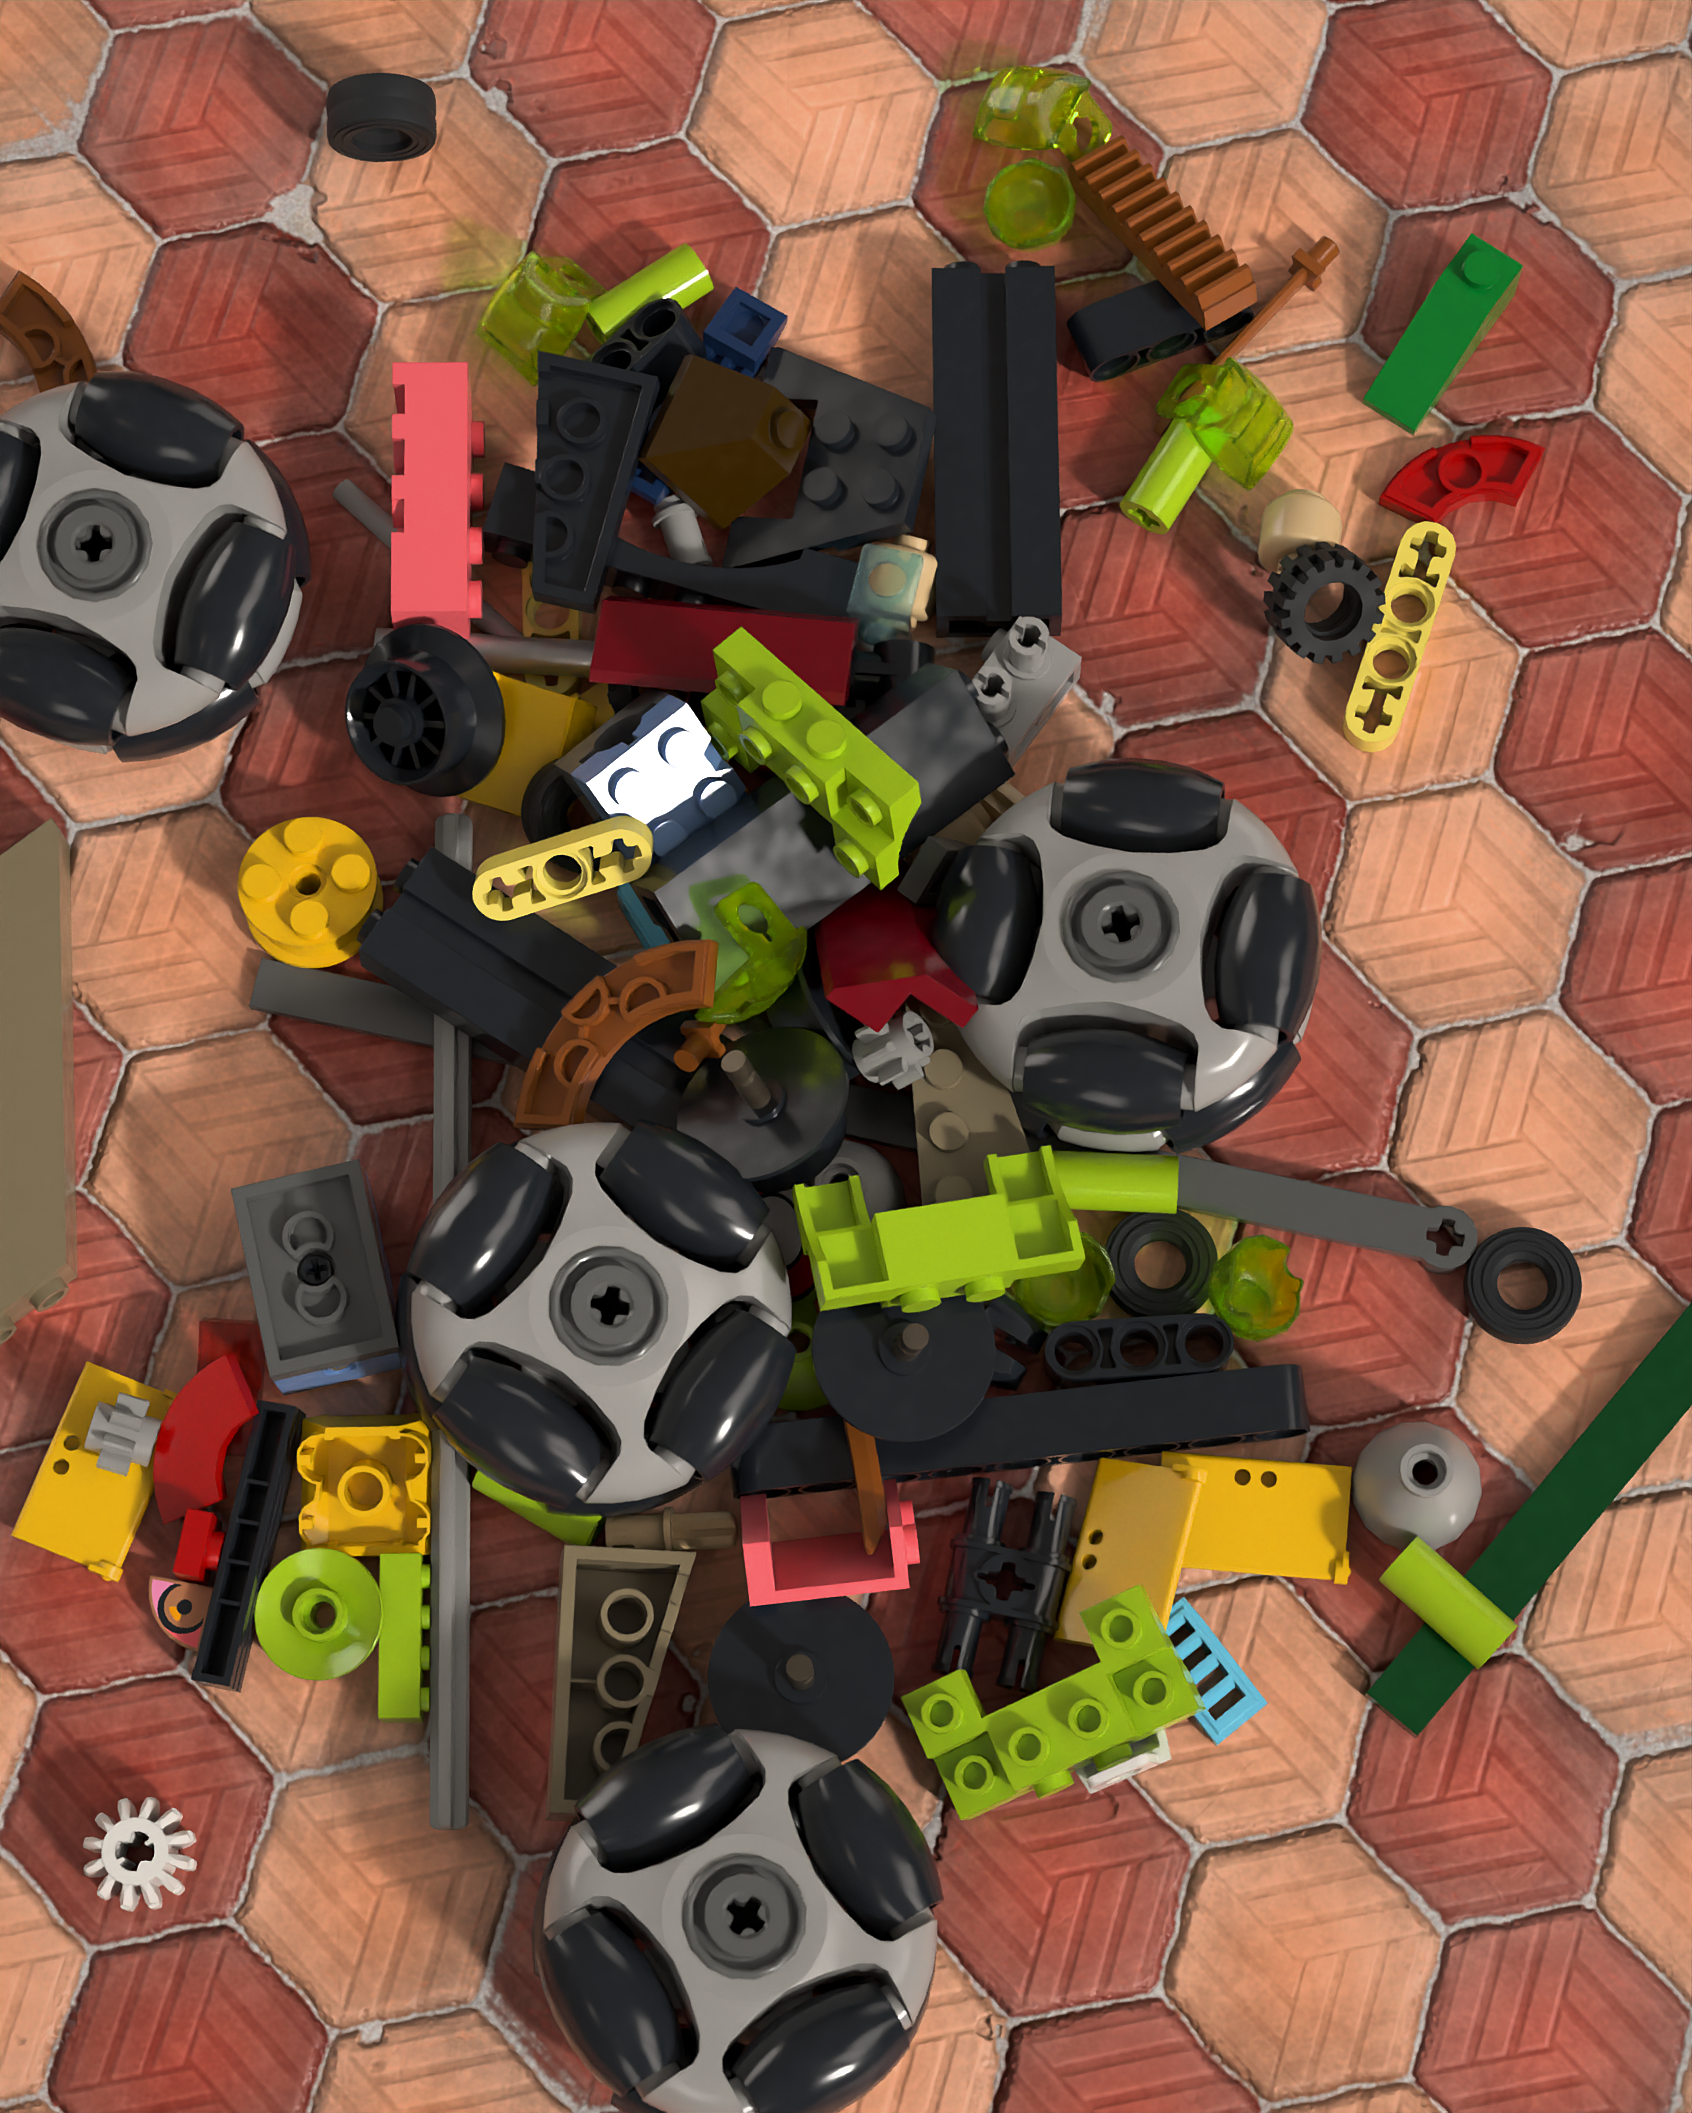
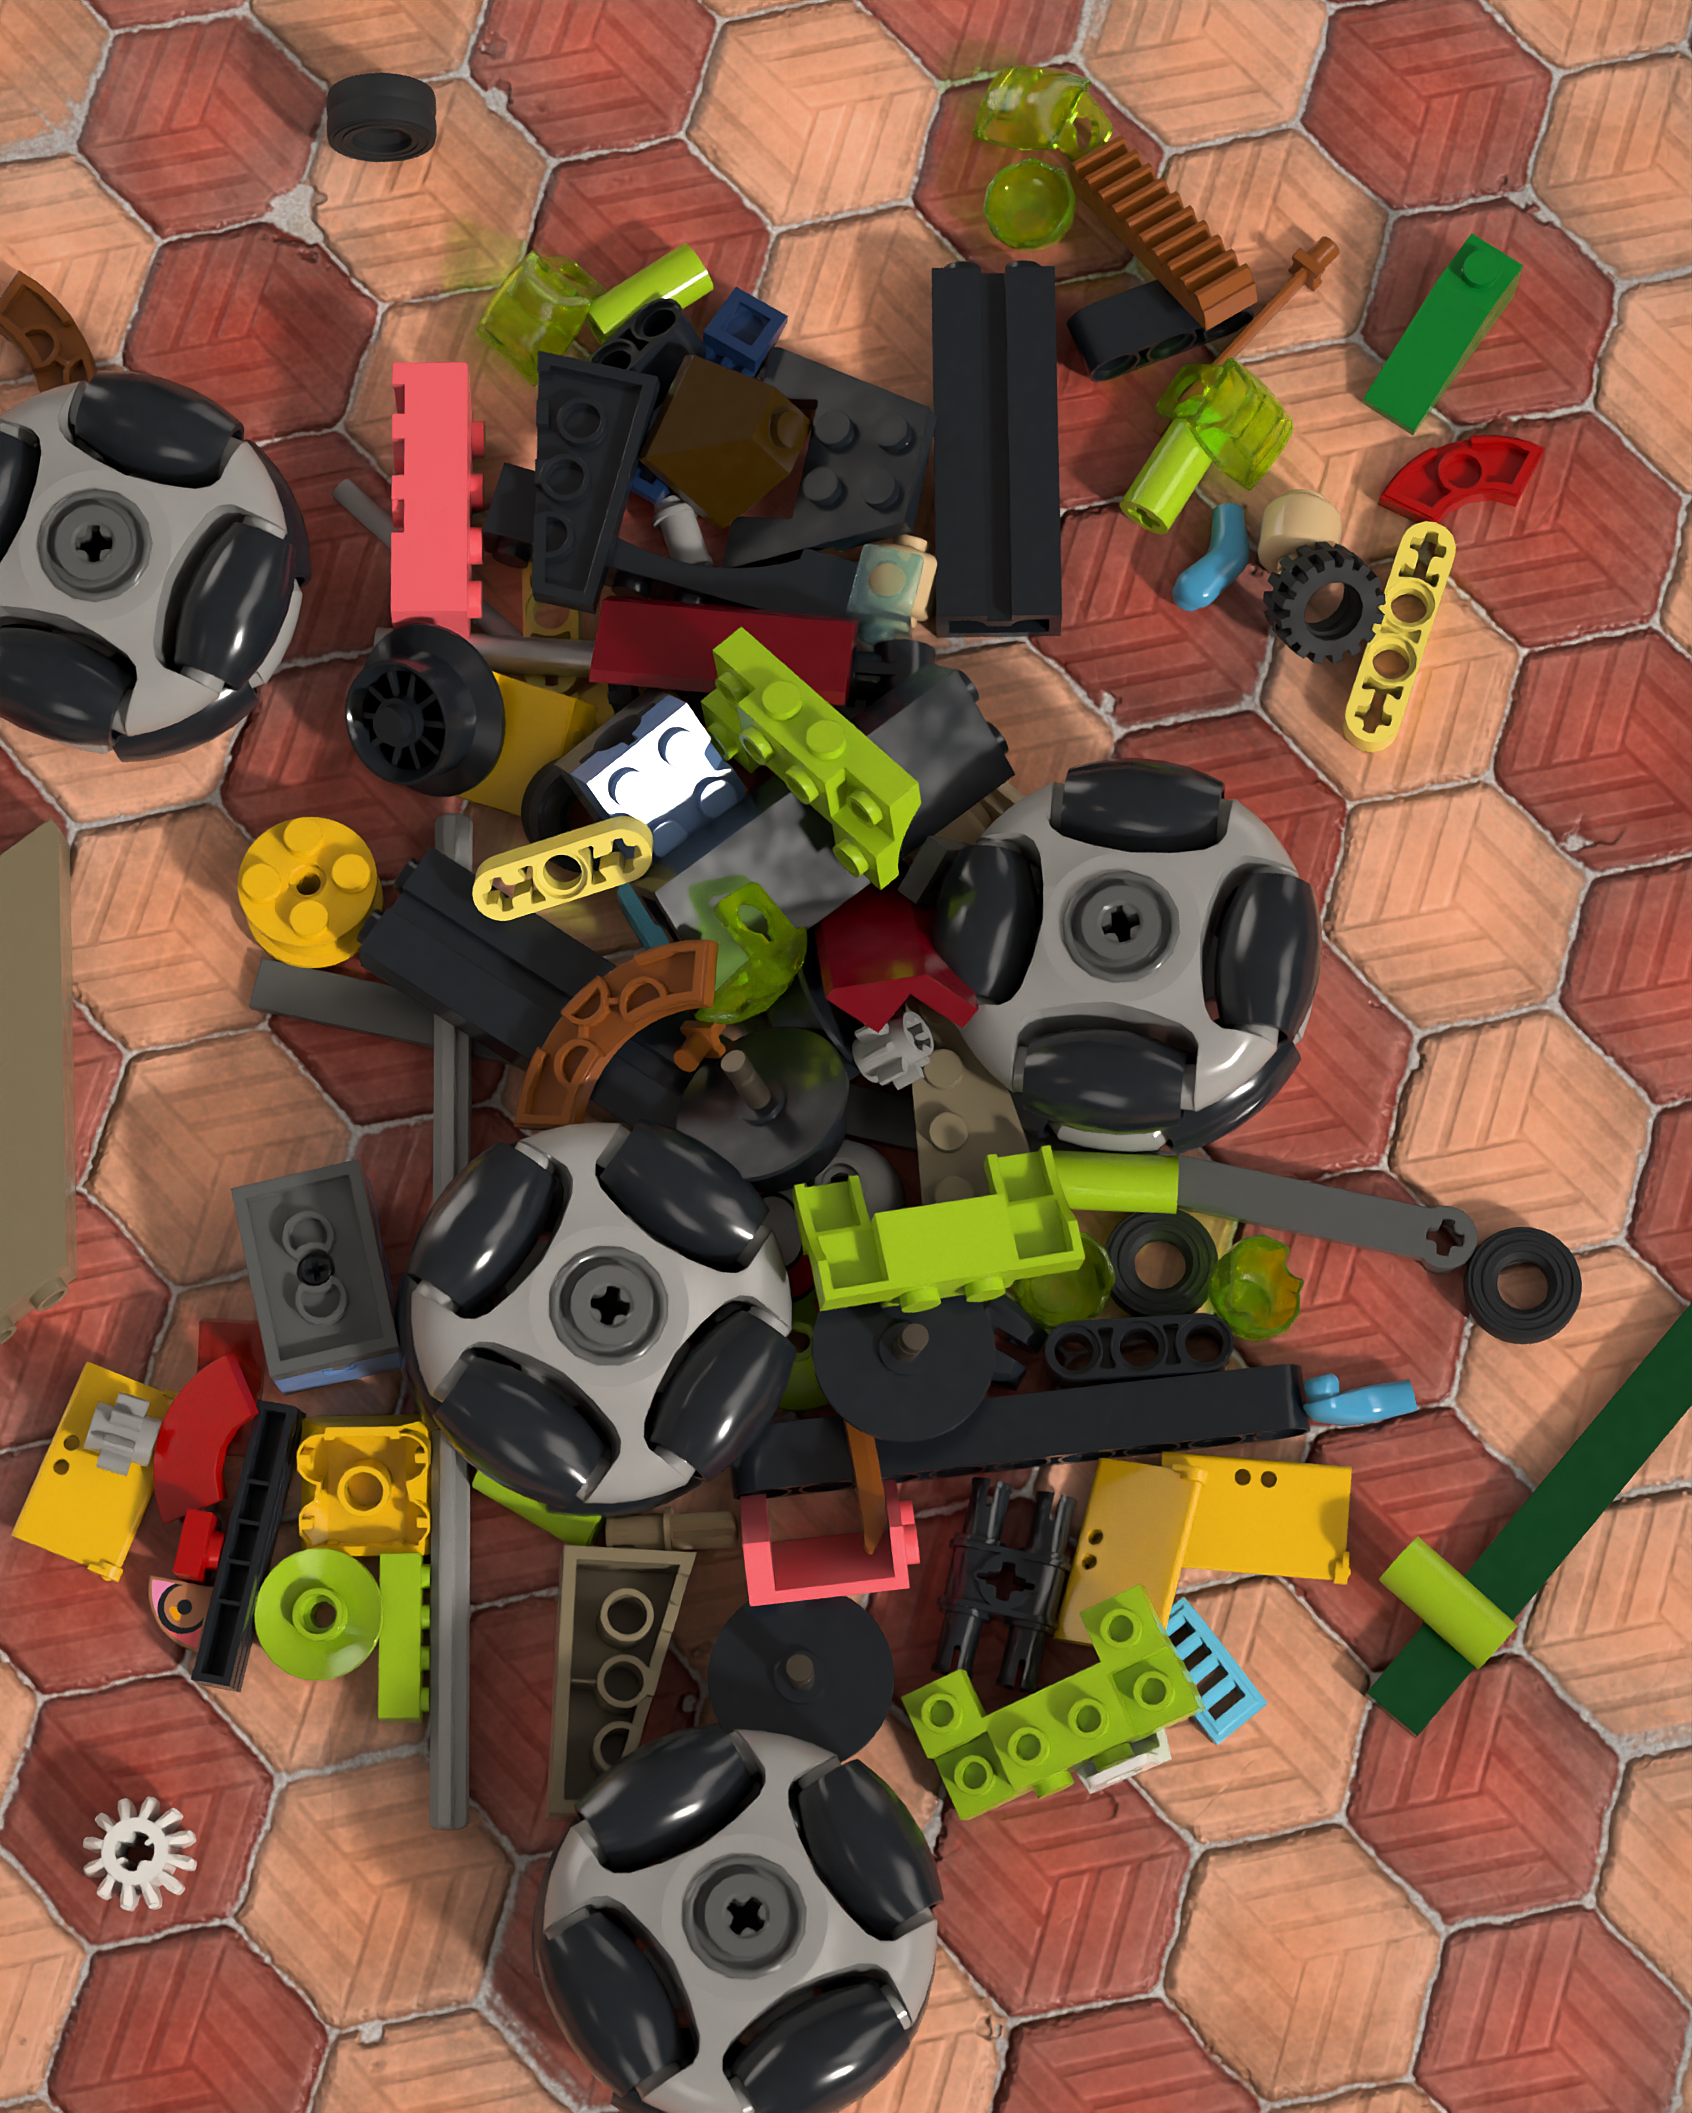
(1024, 681): light grey brick -> none
(1220, 566): none -> dark azure arm
(1357, 1404): none -> dark azure arm
(1400, 1507): light grey piece -> none

